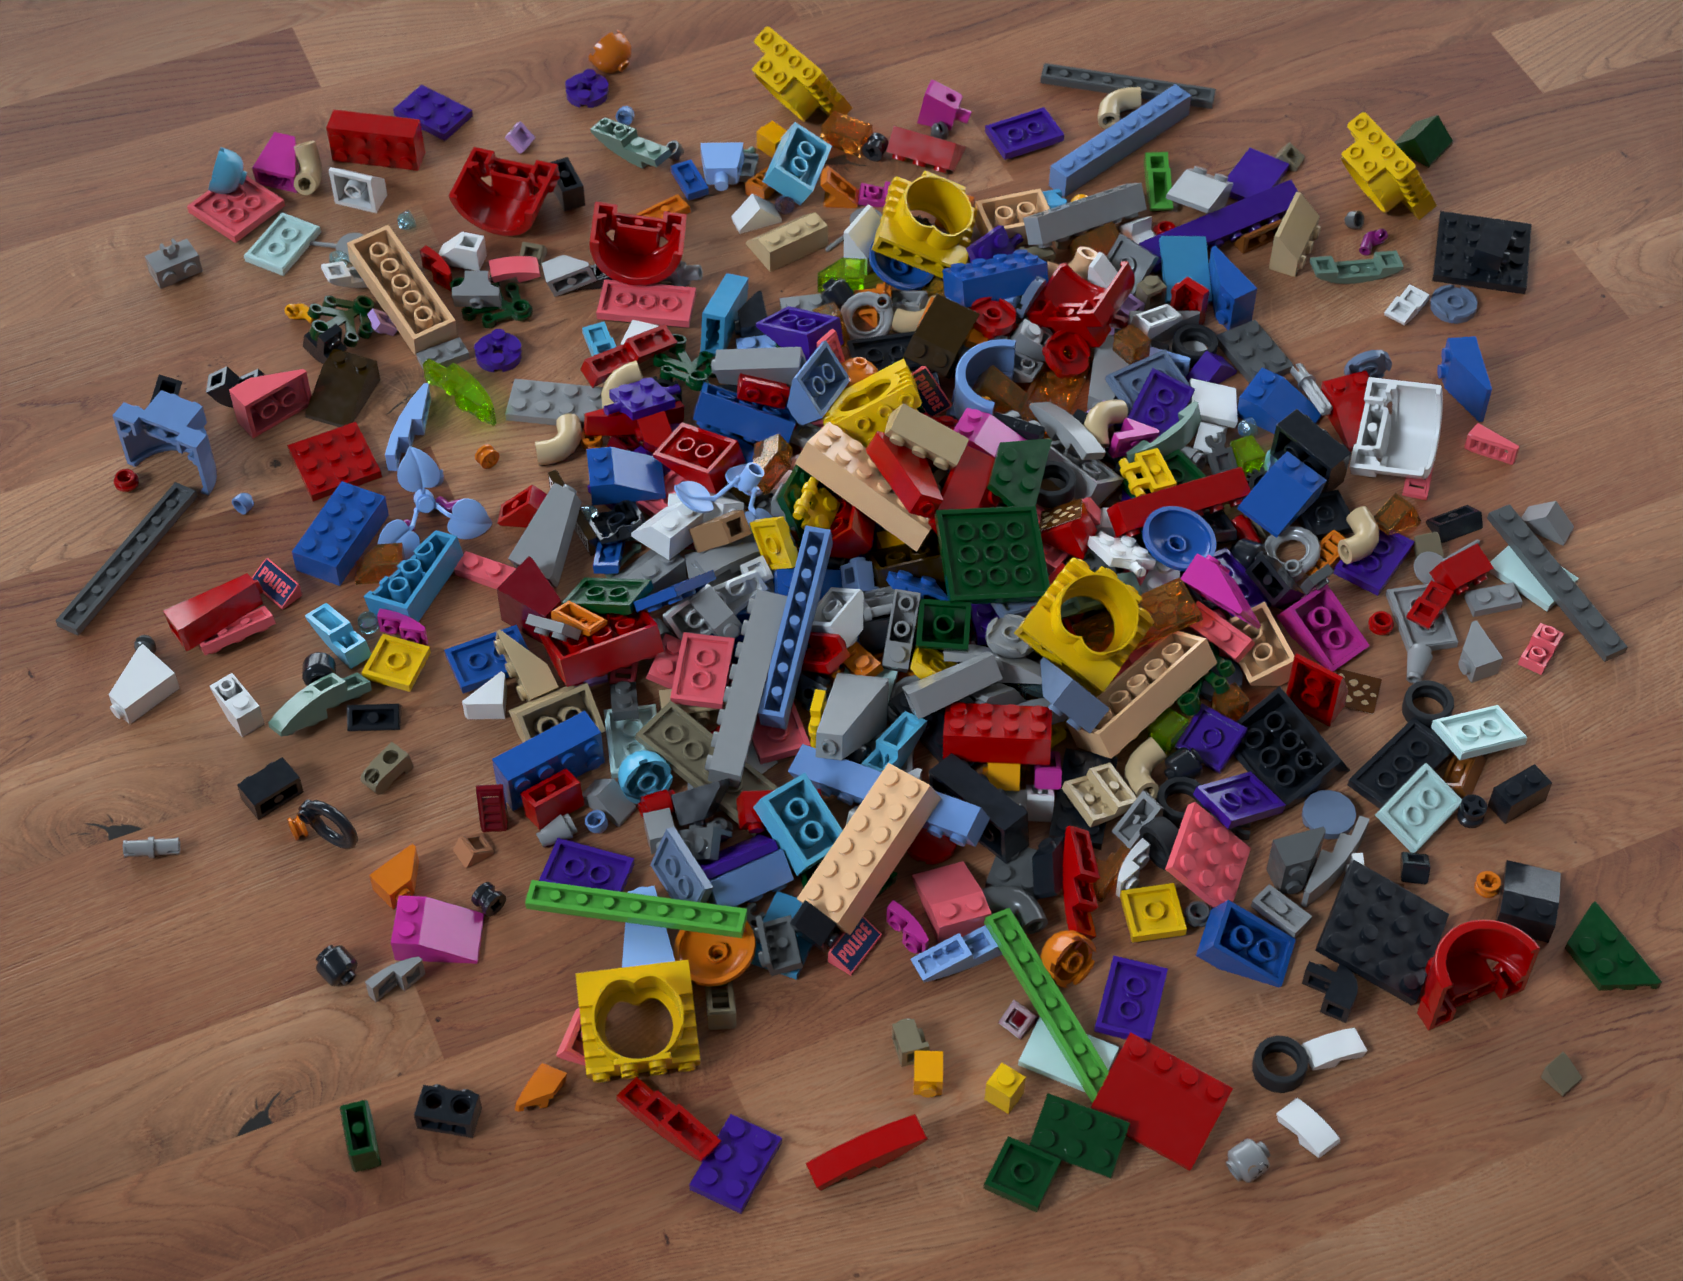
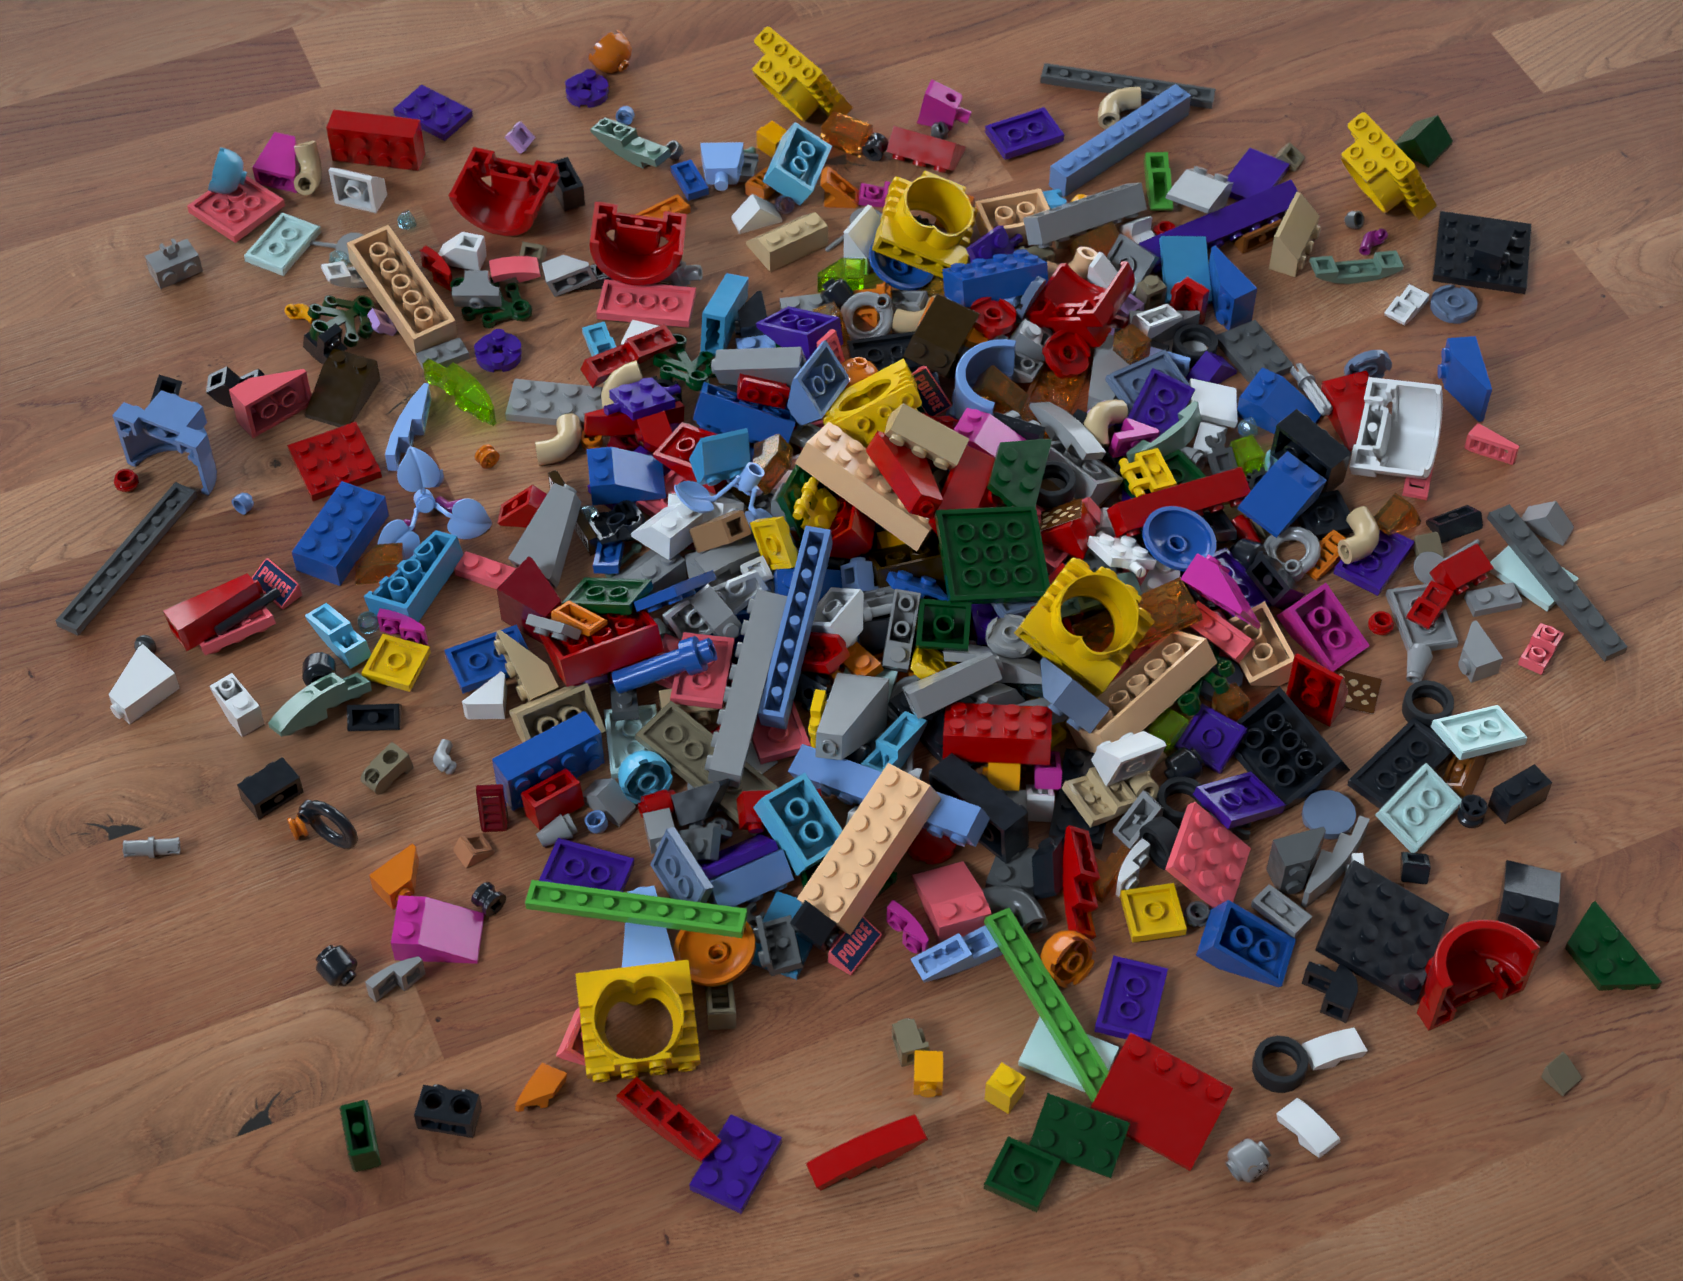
(247, 611): none -> black bar
(442, 759): none -> light grey arm
(690, 657): none -> blue piece
(720, 457): none -> dark azure slope
(1018, 1019): slope -> none
(1127, 756): none -> white slope
(1317, 580): dark grey plate -> none
(1481, 888): orange bush -> none

